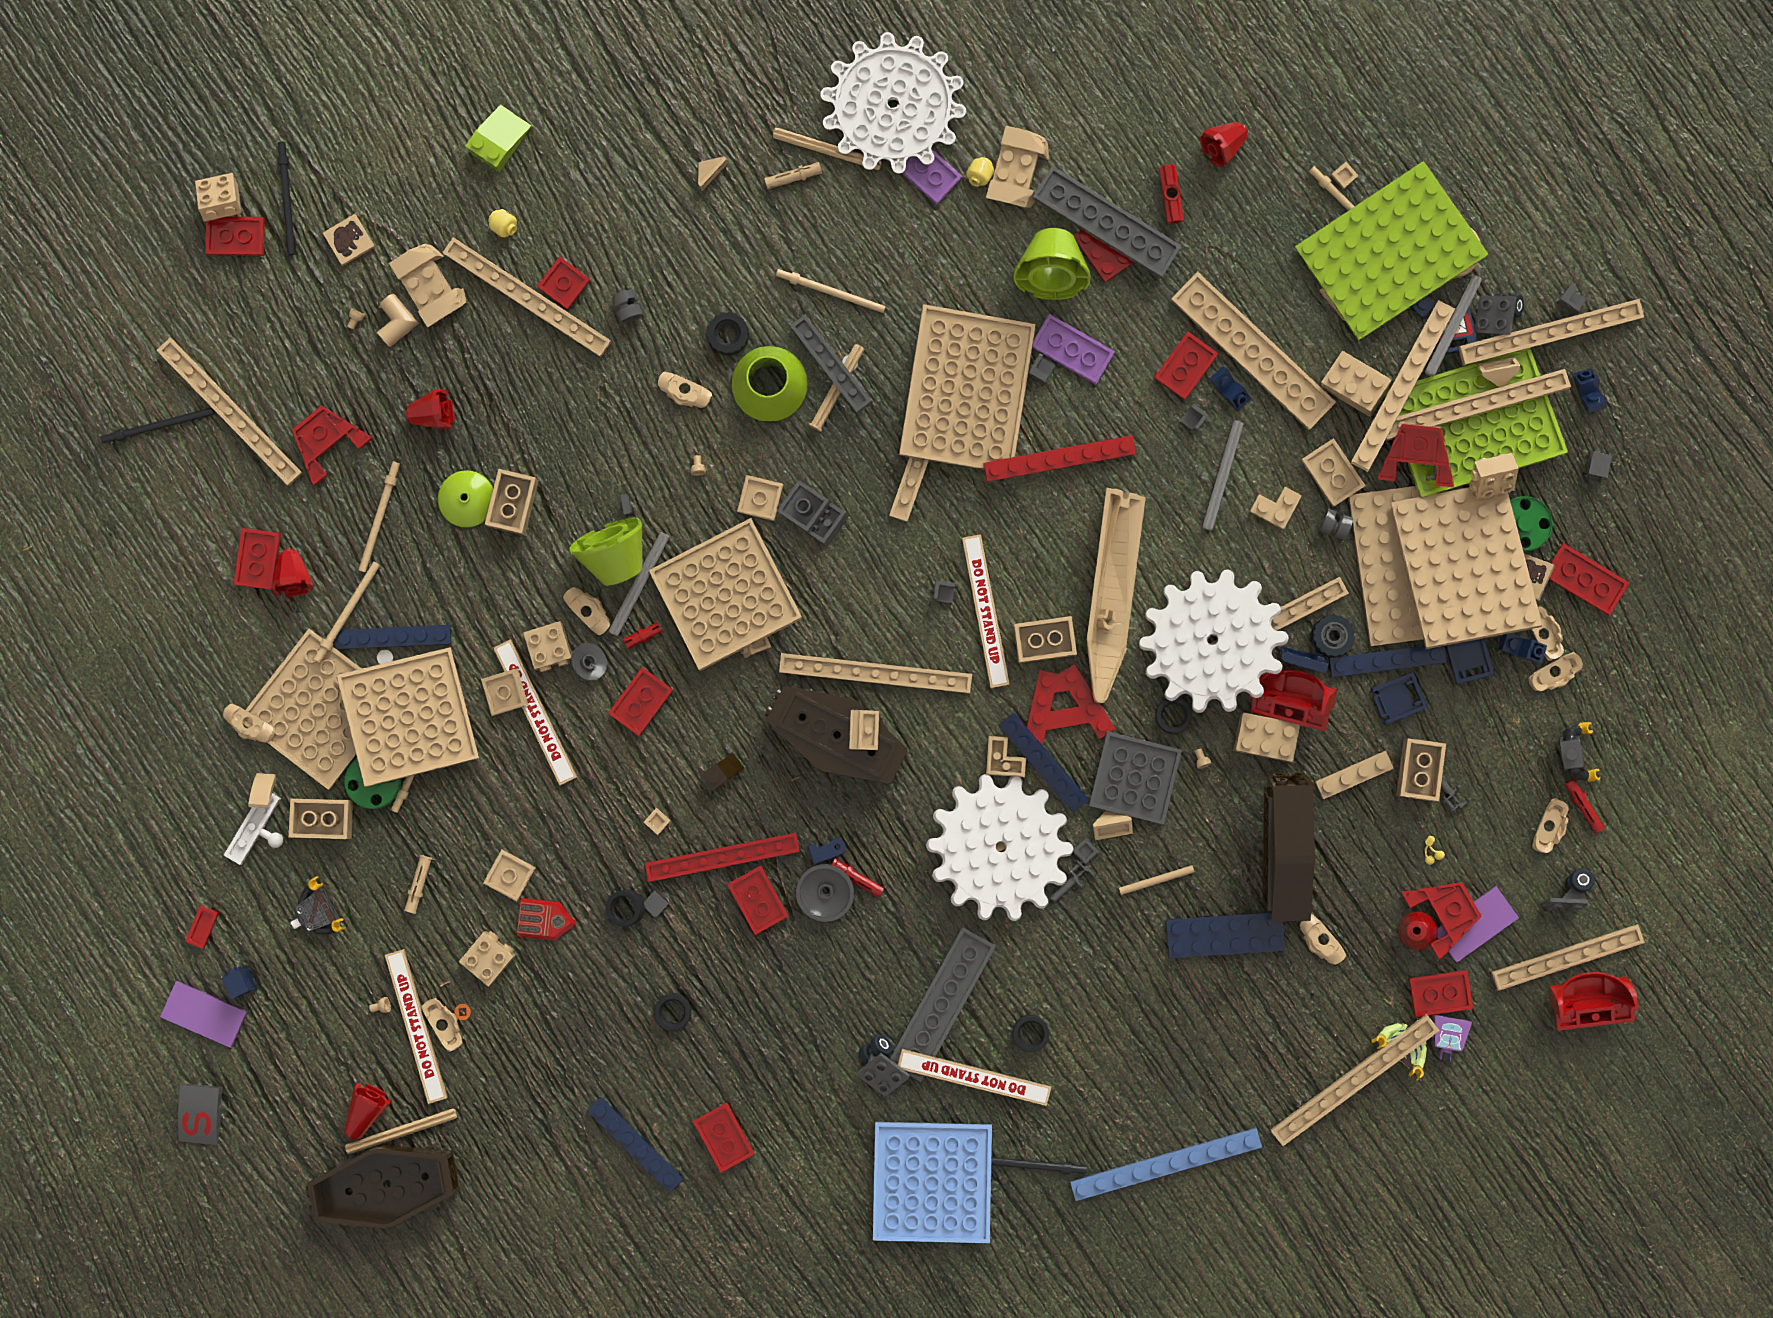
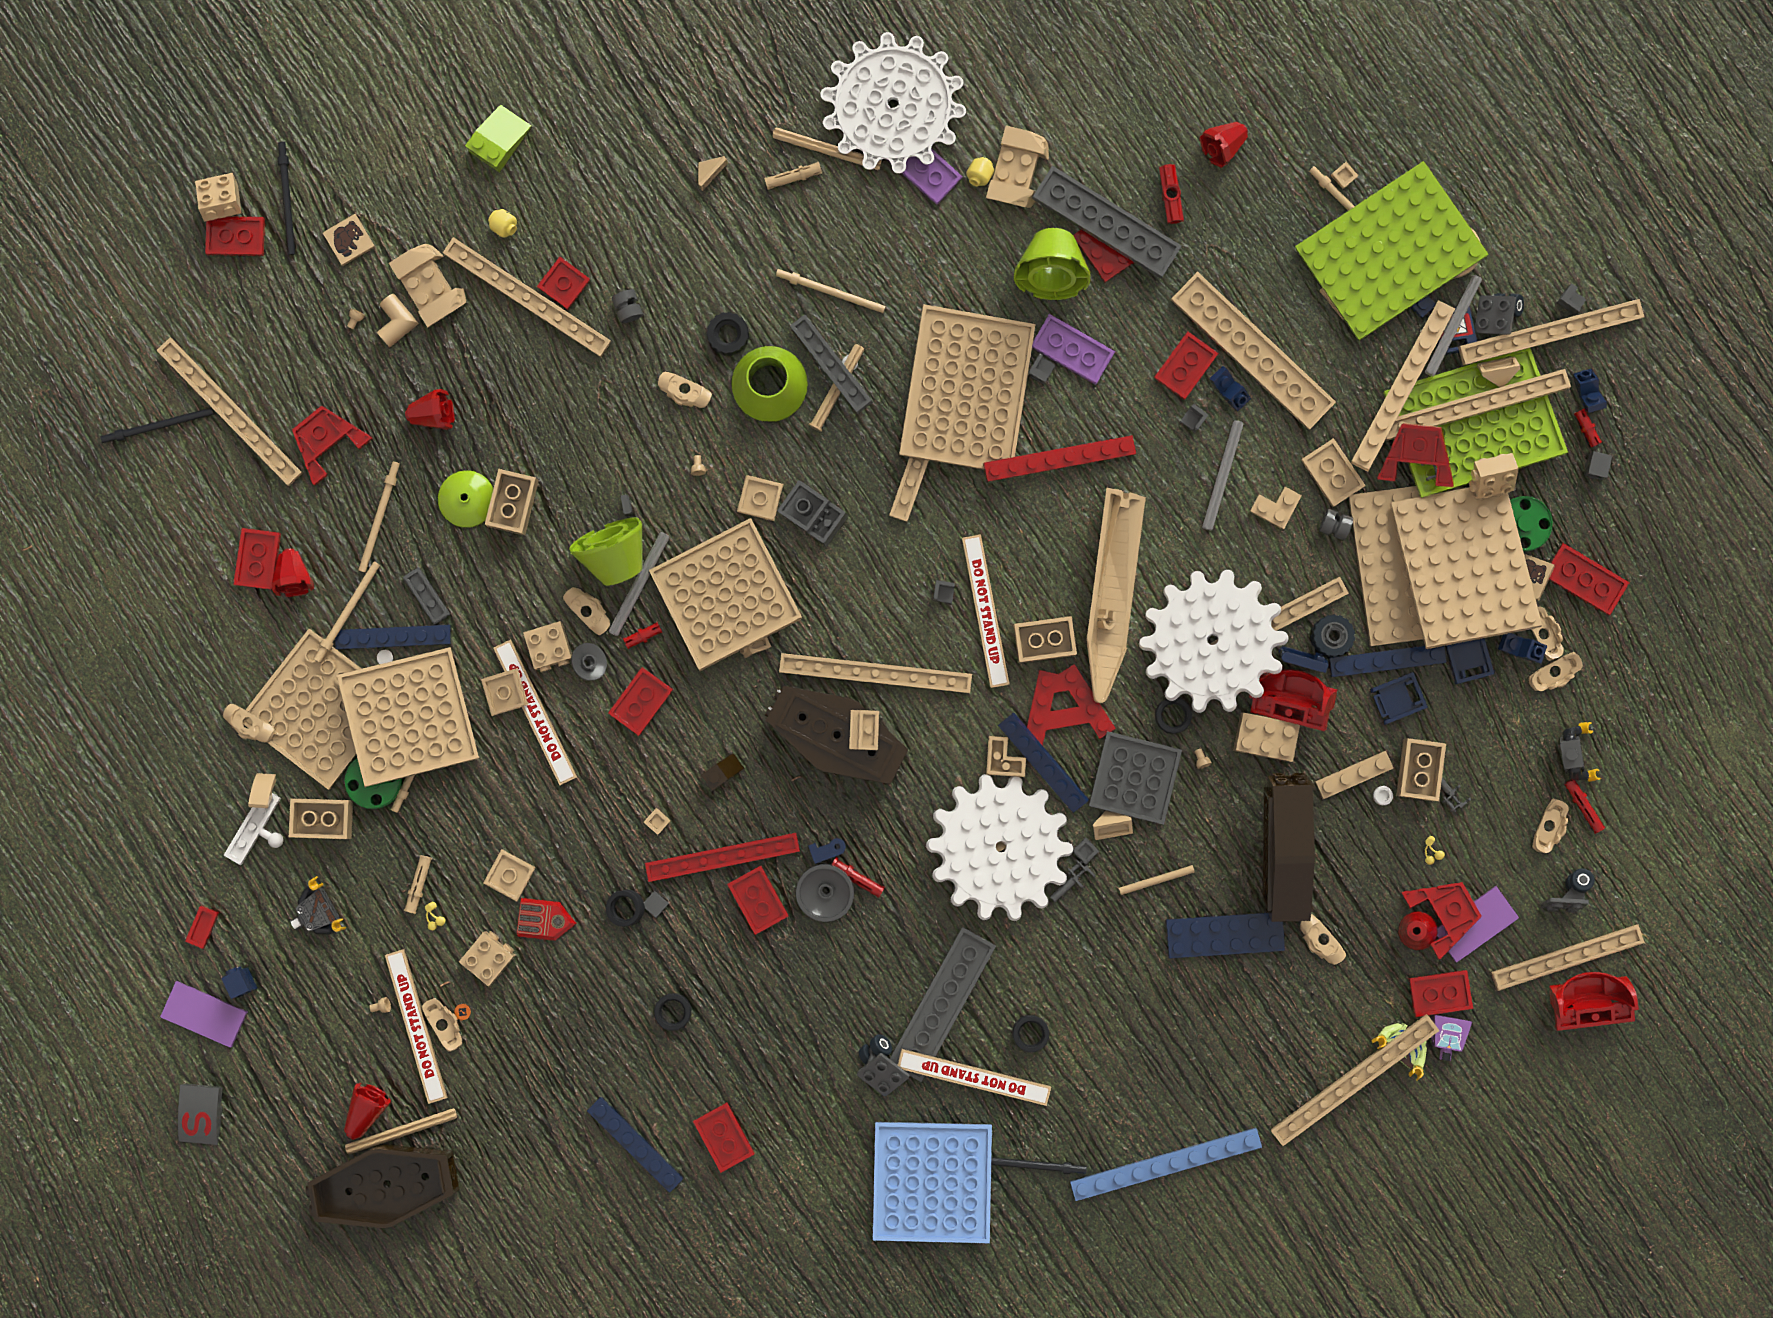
(426, 596): none -> dark grey tile
(440, 921): none -> light yellow piece
(1356, 383): tan brick -> none
(1382, 795): none -> white tile
(1587, 427): none -> red pin

